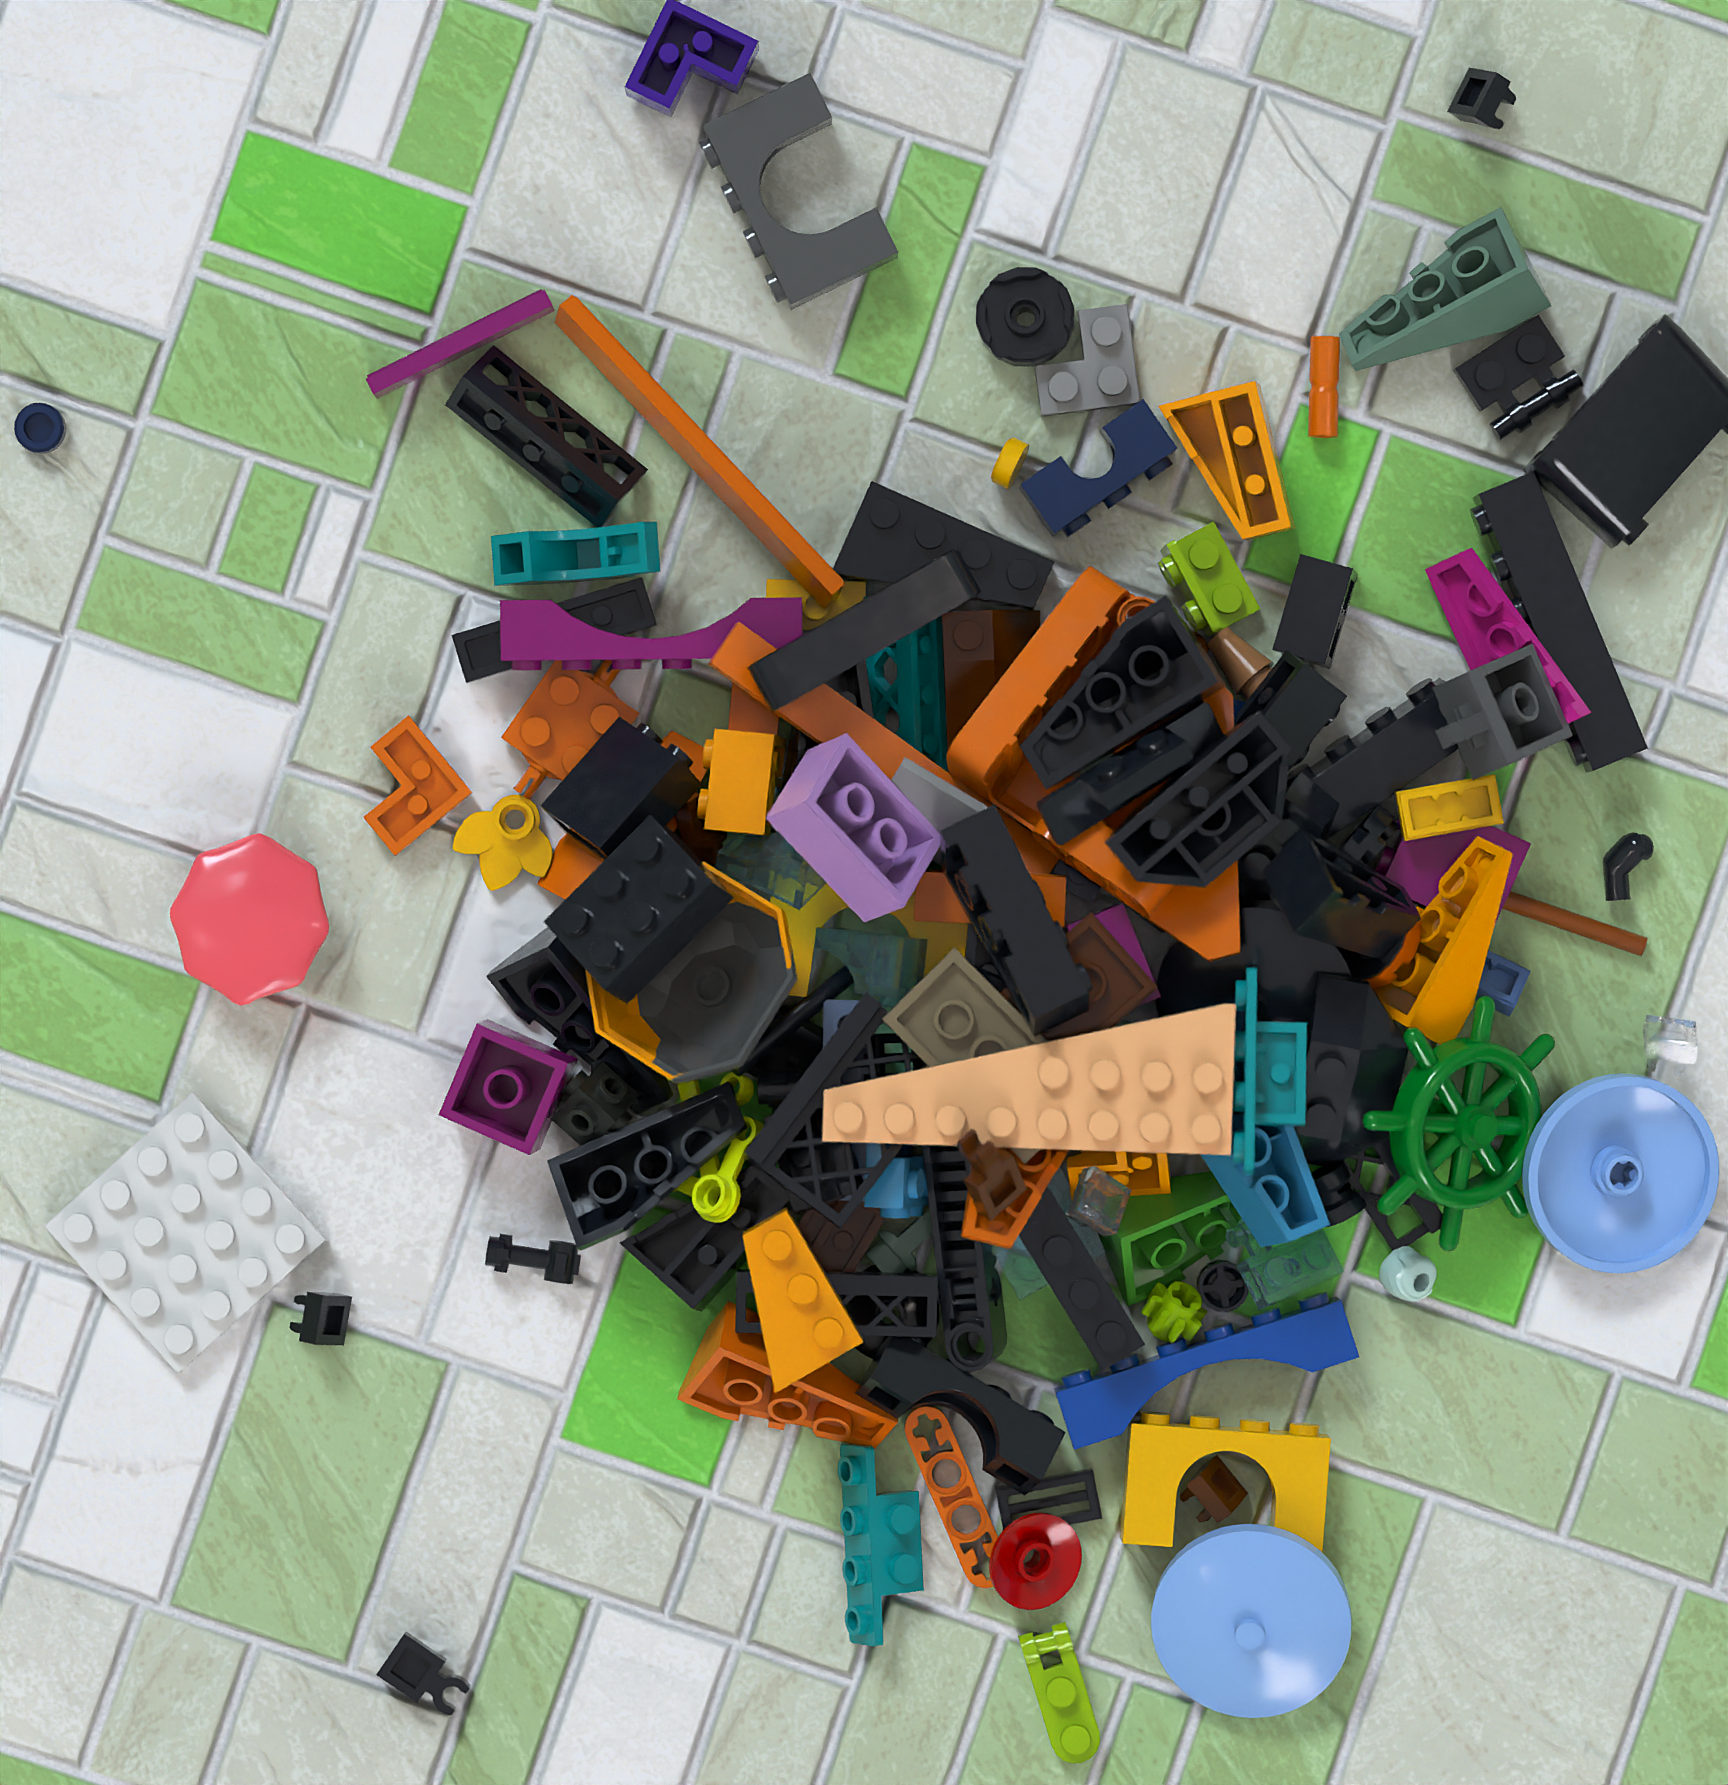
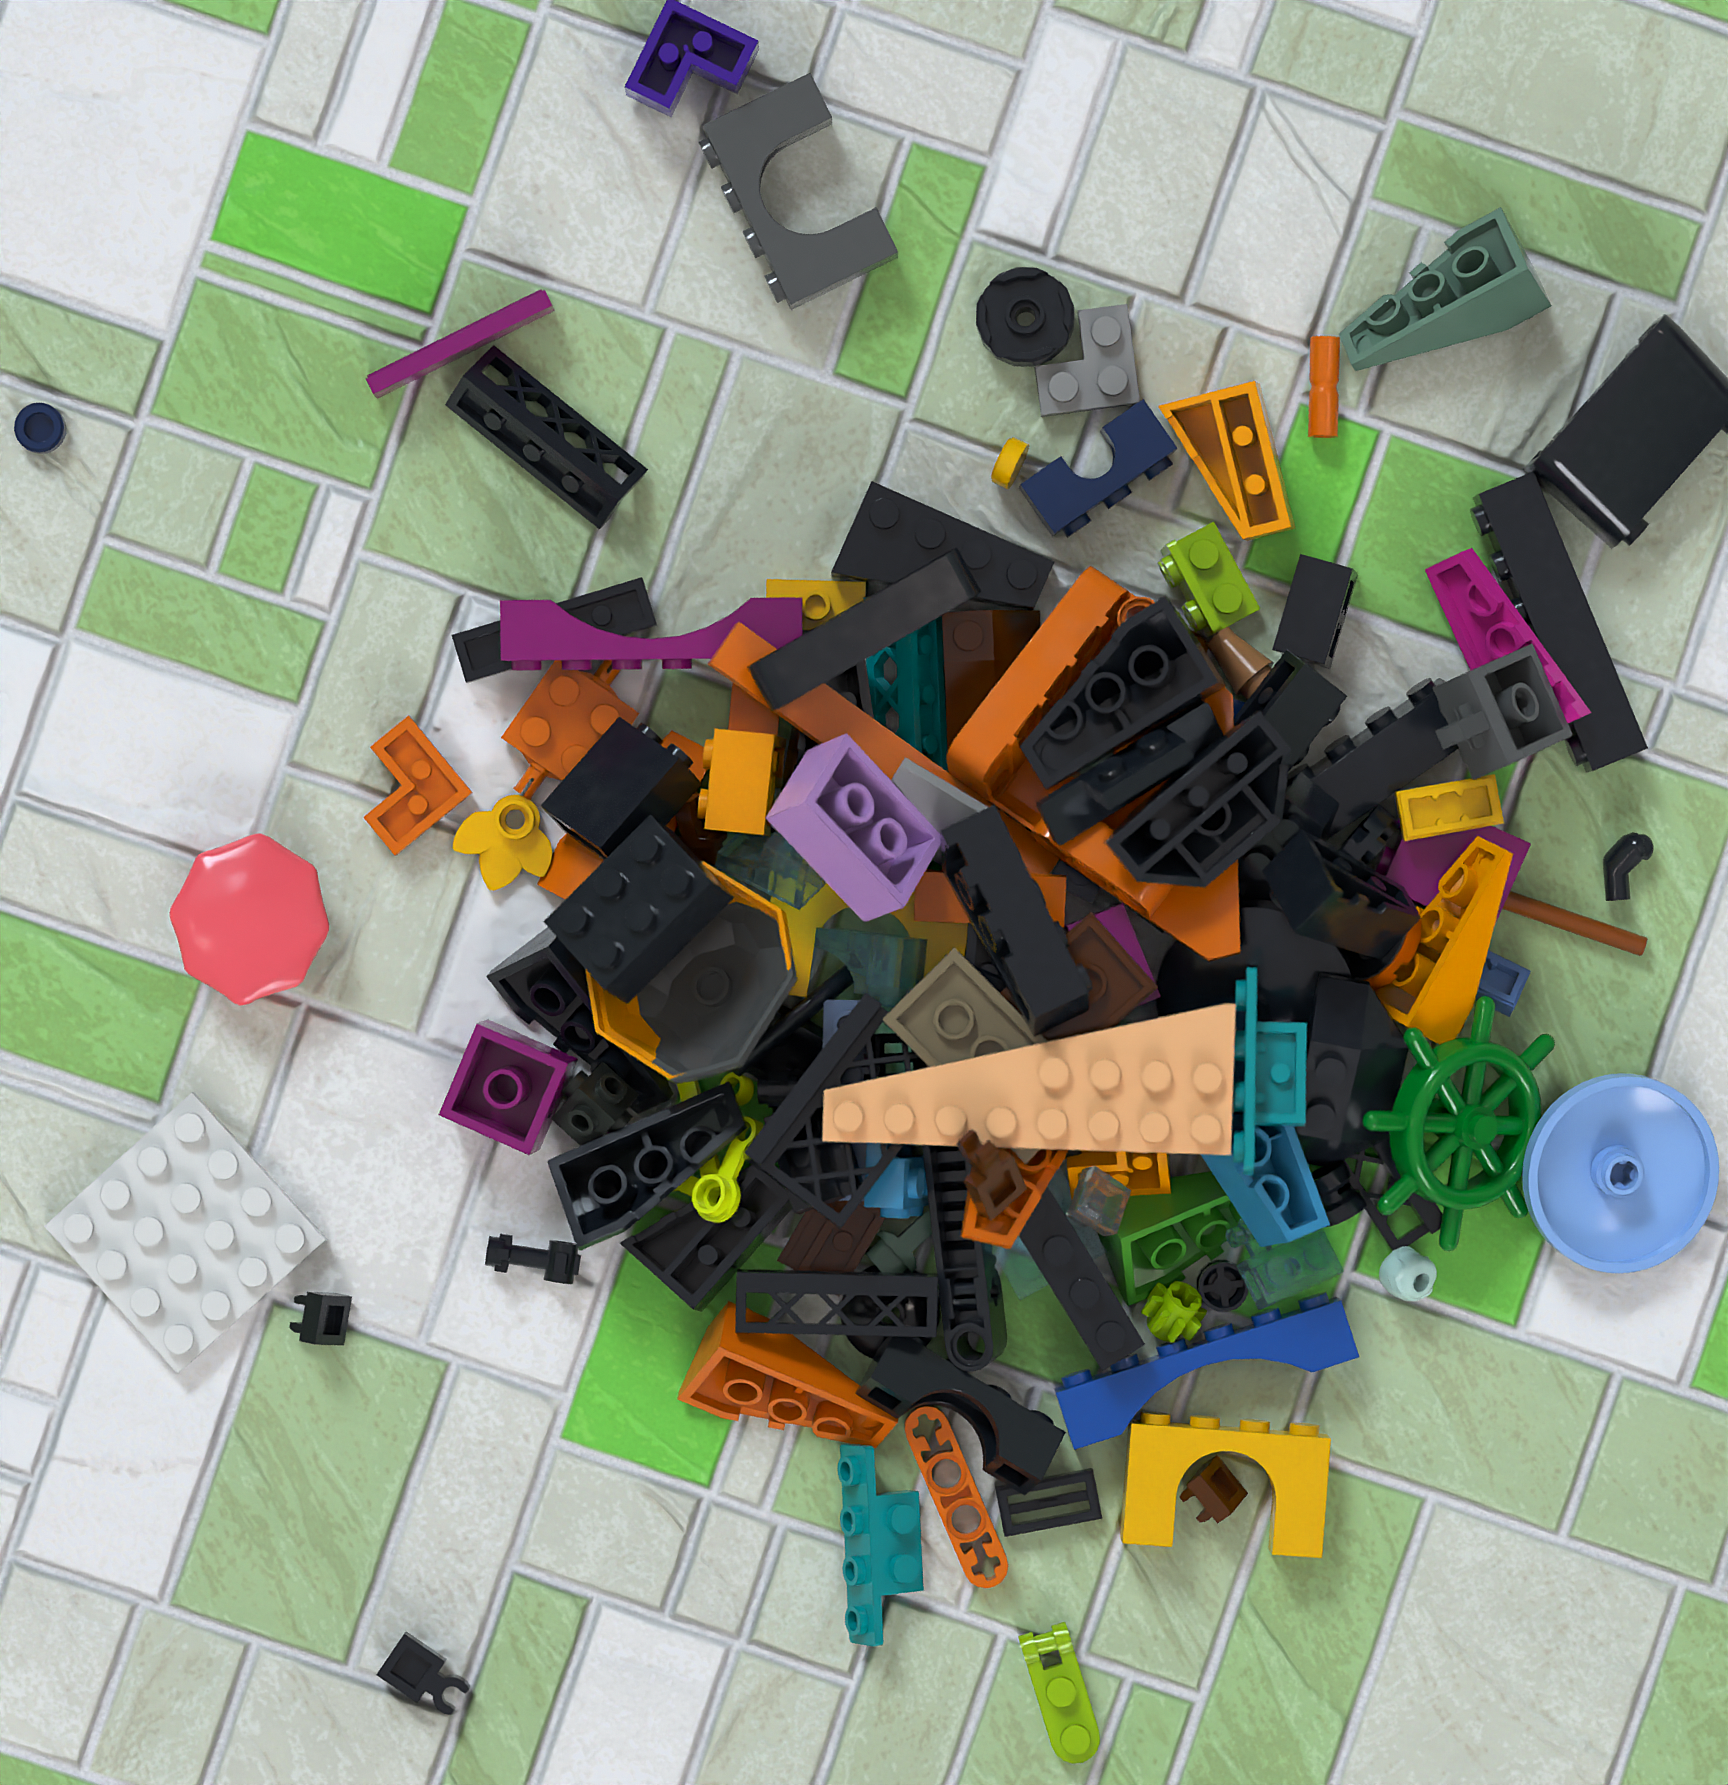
(575, 554): teal arch -> none
(699, 451): orange tile -> none
(795, 1301): light orange wedge -> none
(1048, 1572): red dish -> none
(1251, 1620): light blue dish -> none
(1480, 98): black tile -> none
(1509, 364): black plate -> none
(1670, 1041): clear tile -> none

